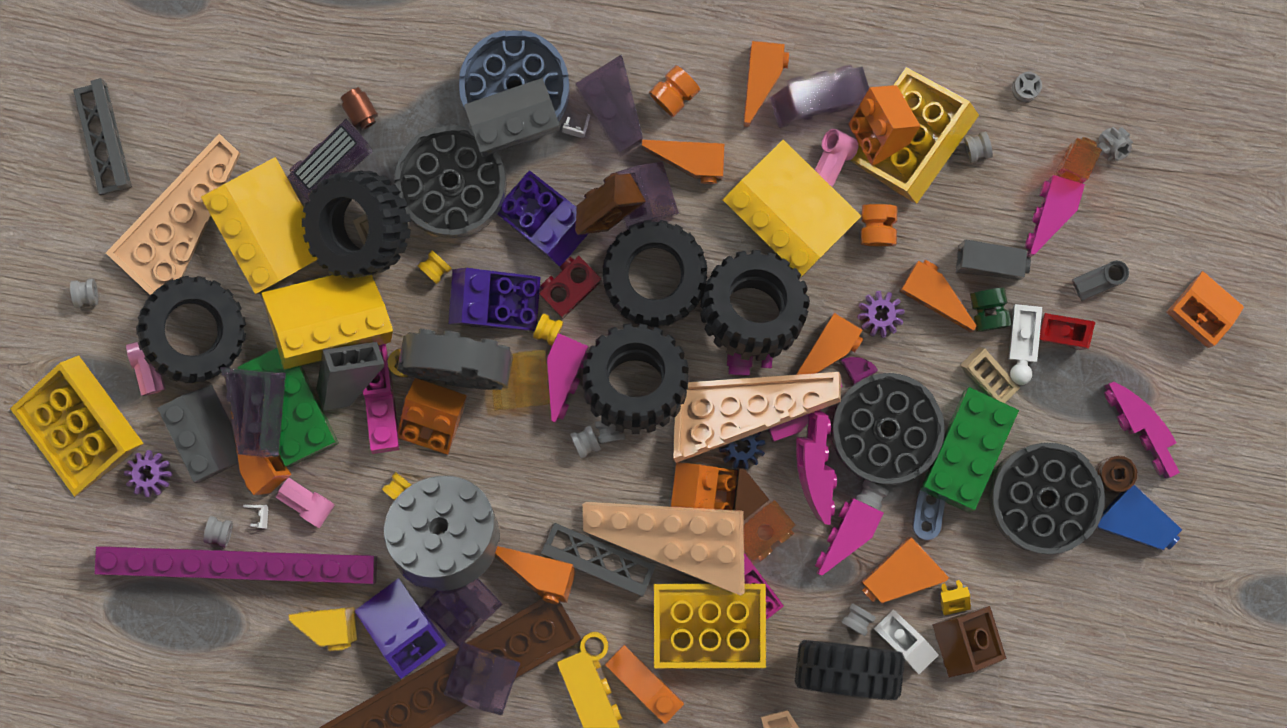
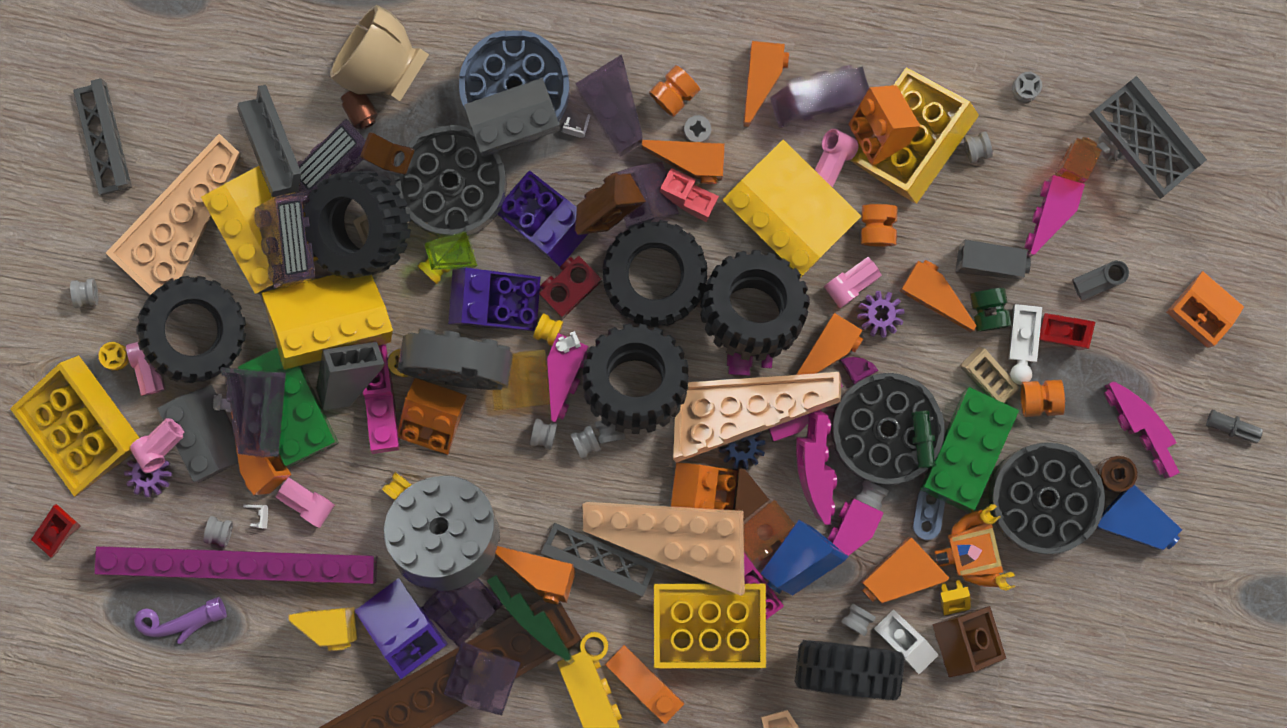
(54, 530): none -> red slope
(109, 353): none -> yellow wheel
(151, 449): none -> bright pink piece
(188, 623): none -> medium lavender plant
(219, 403): none -> white piece
(270, 143): none -> dark grey fence
(285, 239): none -> wedge
(378, 57): none -> tan plate
(383, 152): none -> reddish brown bracket
(451, 252): none -> clear neon green slope
(537, 625): none -> dark green slope
(543, 434): none -> light grey wheel
(569, 342): none -> white piece
(682, 192): none -> coral slope
(697, 134): none -> light grey wheel
(801, 559): none -> blue slope
(848, 285): none -> bright pink piece
(923, 439): none -> dark green pin
(975, 550): none -> orange torso
(1042, 398): none -> orange wheel
(1158, 127): none -> dark grey fence
(1234, 426): none -> dark grey axle

